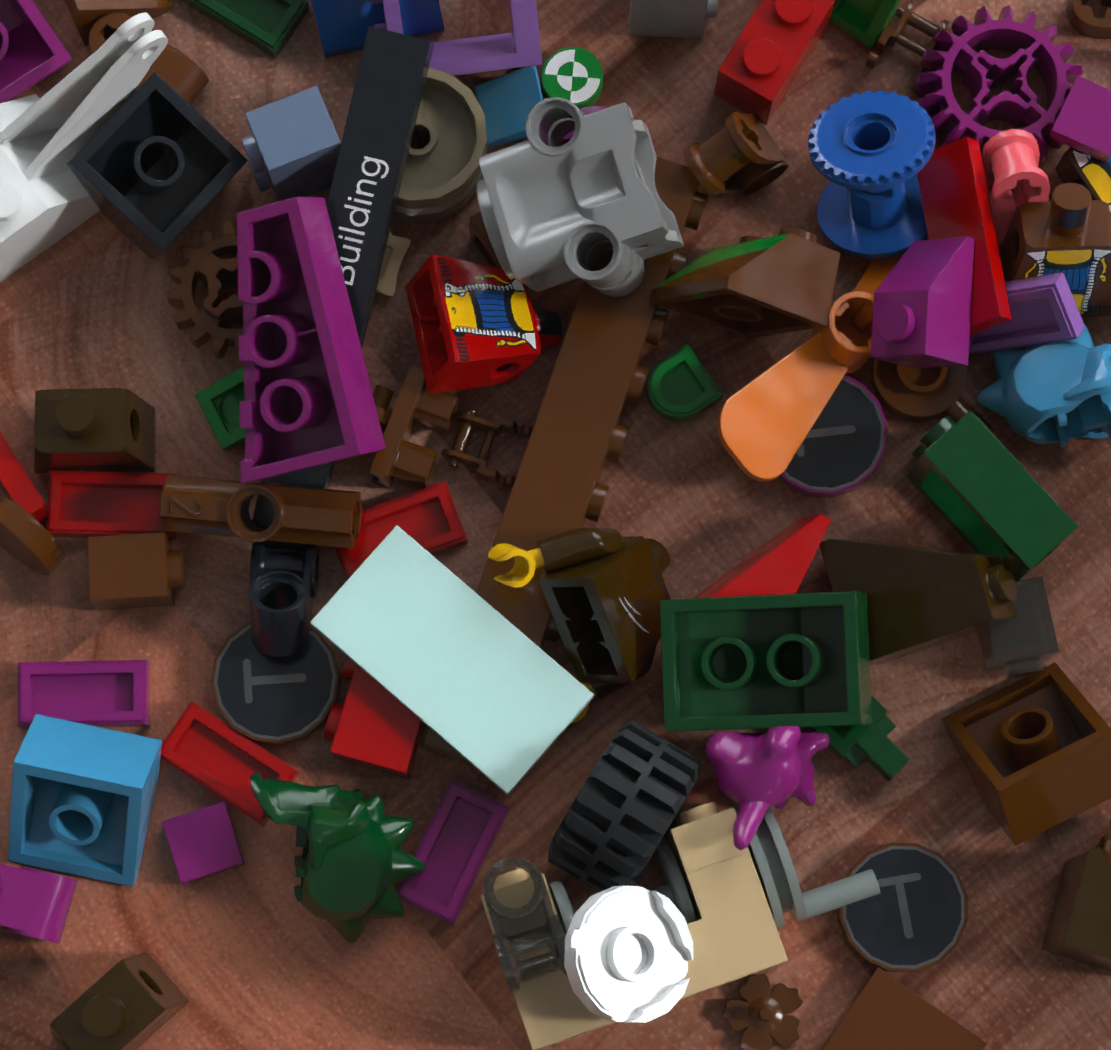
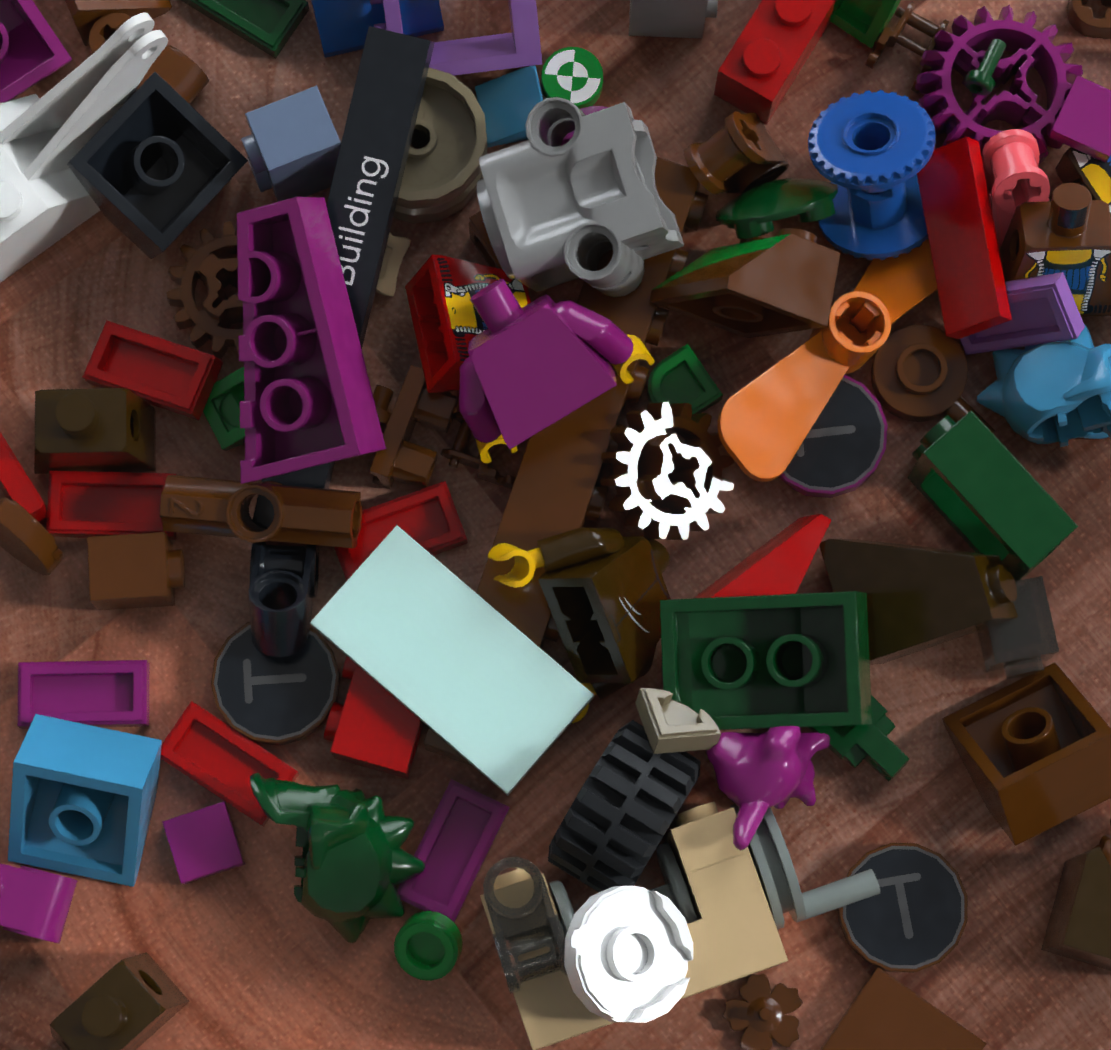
(153, 369): none -> red tile
(428, 945): none -> green tile
(537, 365): none -> magenta torso
(662, 469): none -> reddish brown gear
(673, 725): none -> dark tan tile
(757, 208): none -> dark green dish
(926, 306): magenta slope -> none
(980, 80): none -> dark green piece

